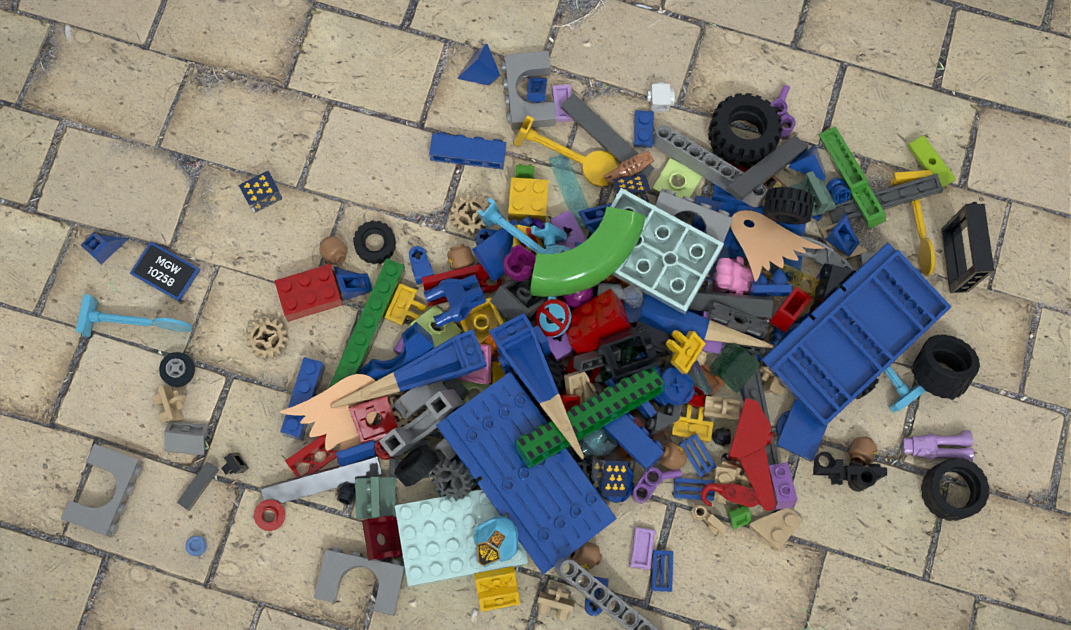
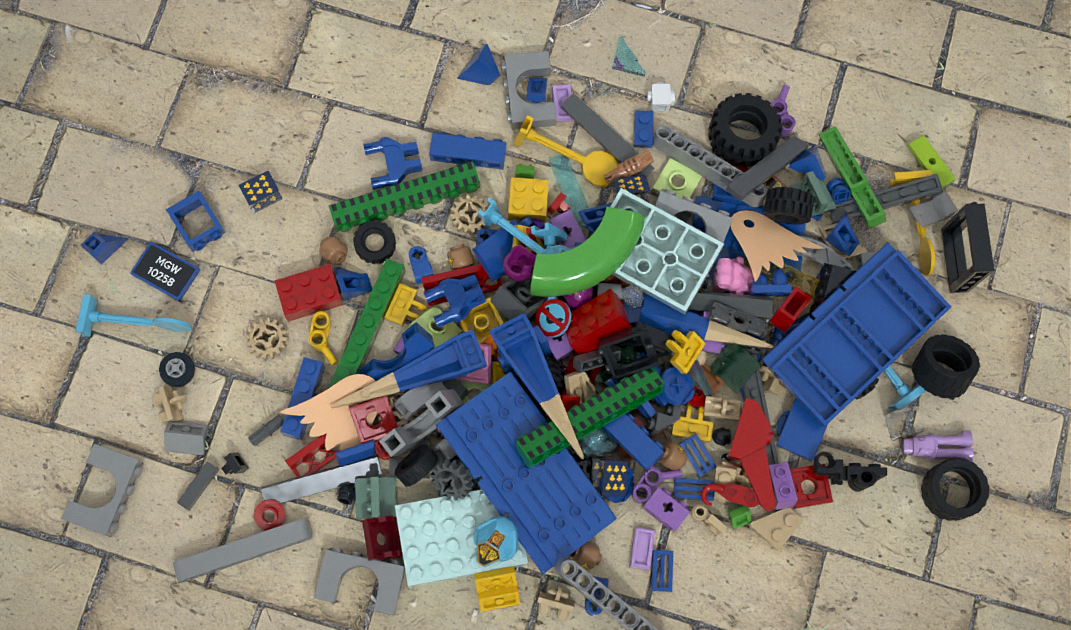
(188, 205): none -> blue window
(196, 546): medium blue tile -> none
(242, 550): none -> light grey beam
(266, 430): none -> dark grey axle
(321, 331): none -> yellow beam
(395, 160): none -> blue connector
(405, 196): none -> green brick
(559, 205): none -> red tile
(626, 60): none -> clear light blue tile
(655, 508): none -> medium lavender brick
(822, 490): none -> red piece
(862, 451): medium nougat head -> none
(903, 415): none -> clear piece
(934, 211): none -> light grey door

